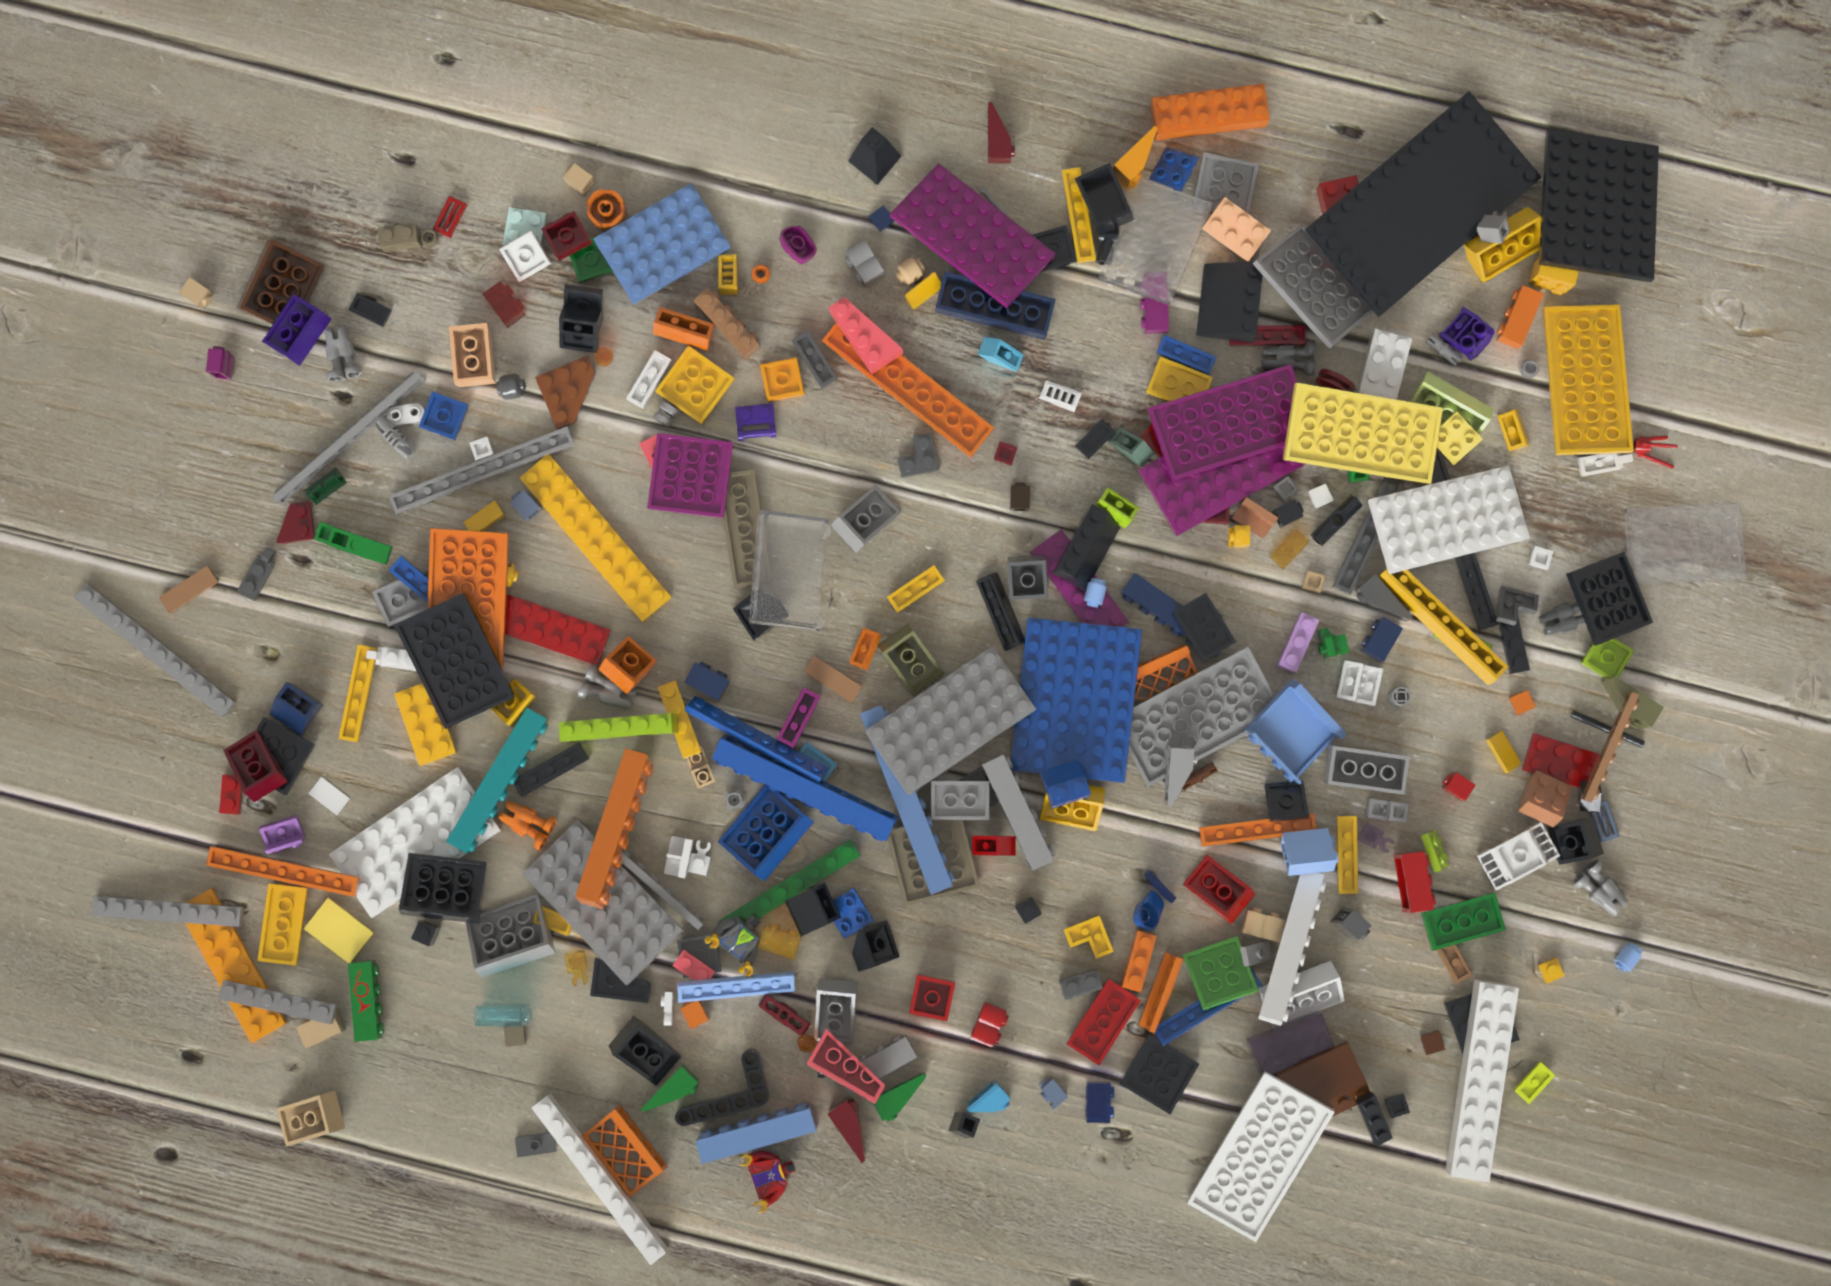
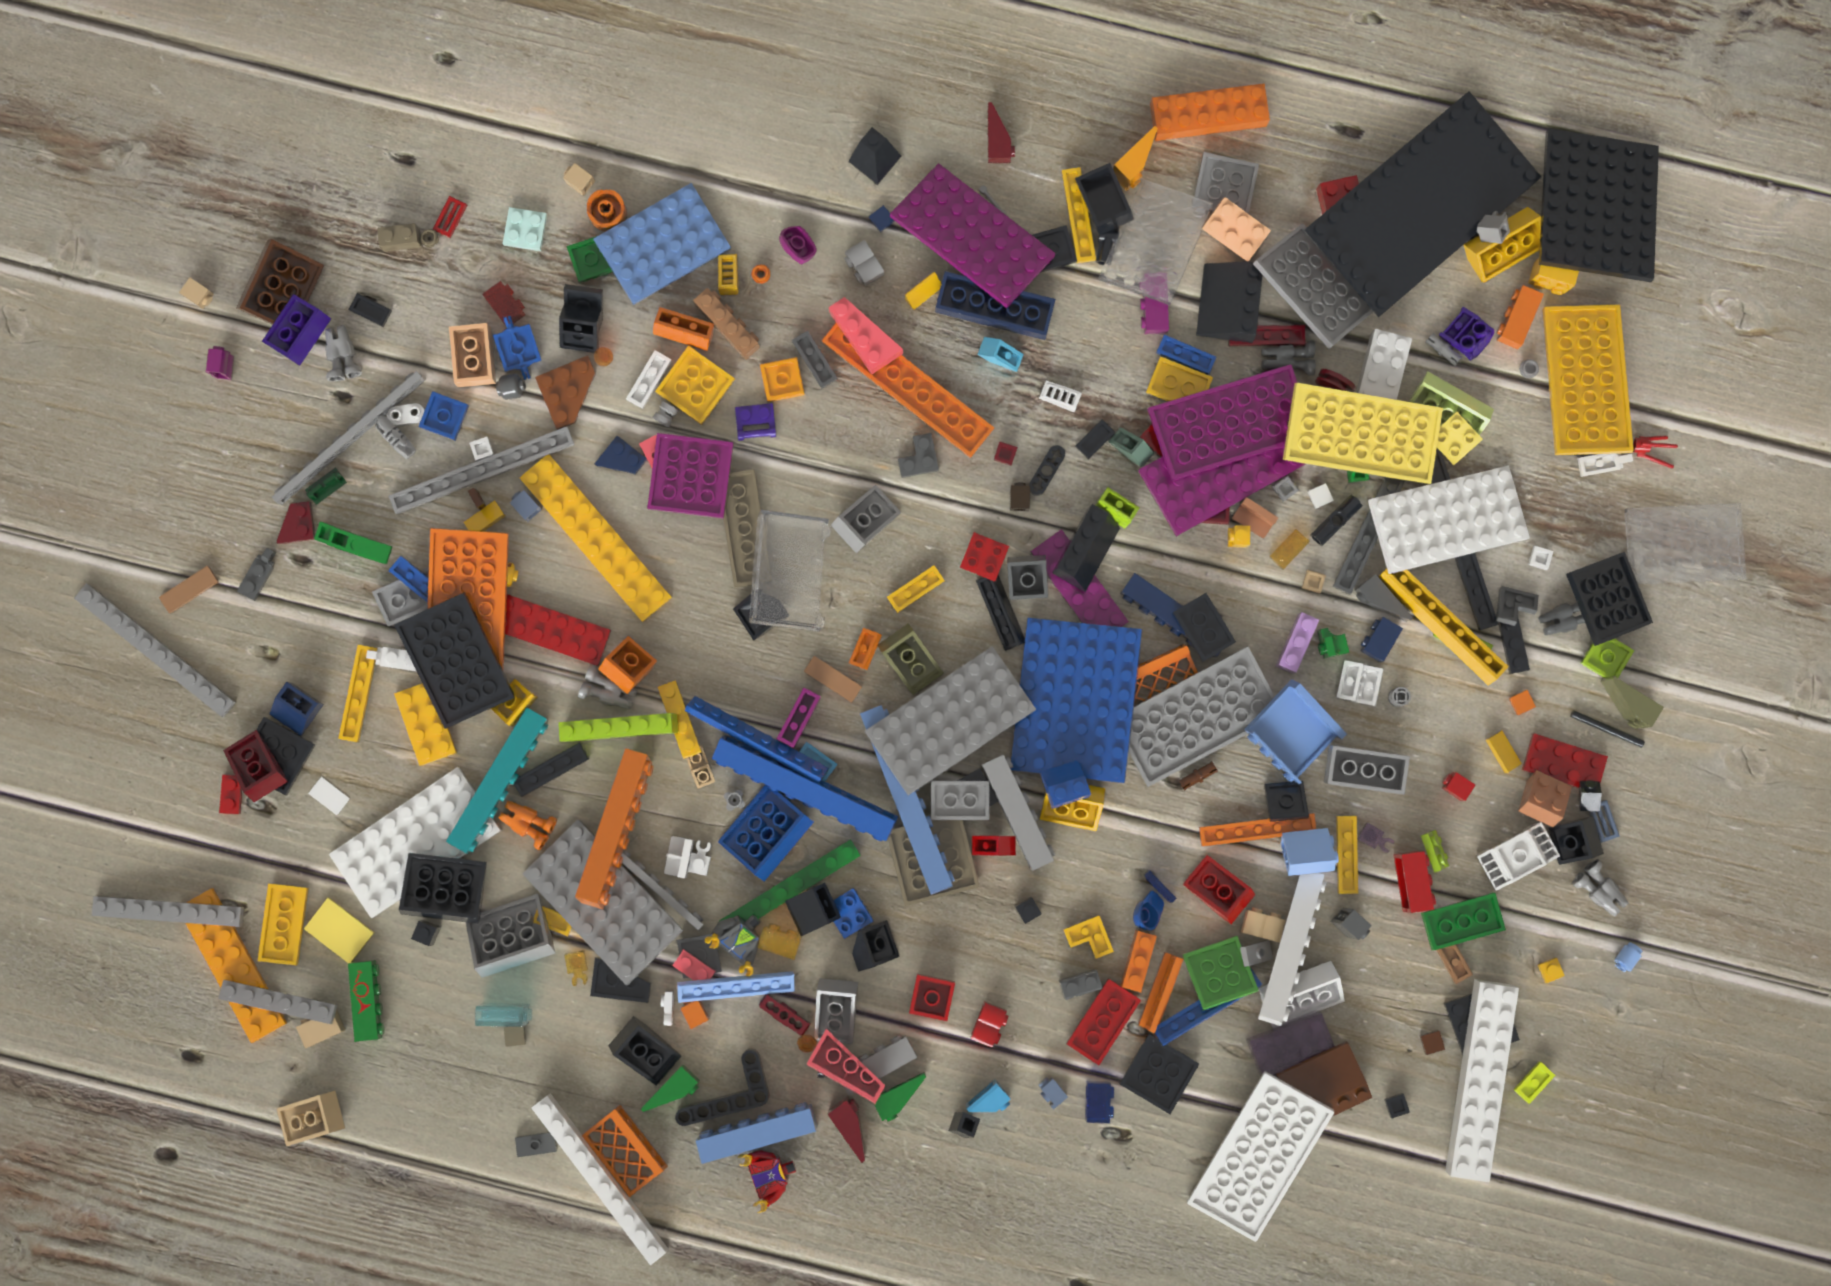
(282, 834): medium lavender bracket -> none
(283, 871): orange plate -> none
(477, 499): none -> reddish brown tile
(517, 347): none -> blue plate
(525, 256): white tile -> none
(566, 235): dark red plate -> none
(621, 457): none -> dark blue wing
(707, 681): dark blue brick -> none
(910, 271): tan head -> none
(984, 556): none -> red hinge
(1058, 461): none -> black beam
(1095, 592): light blue brick -> none
(1174, 168): blue hinge -> none
(1178, 768): light grey slope -> none
(1288, 513): black brick -> none
(1374, 1119): black plate -> none
(1386, 810): light grey slope -> none
(1513, 430): yellow slope -> none
(1613, 740): medium nougat plate -> none

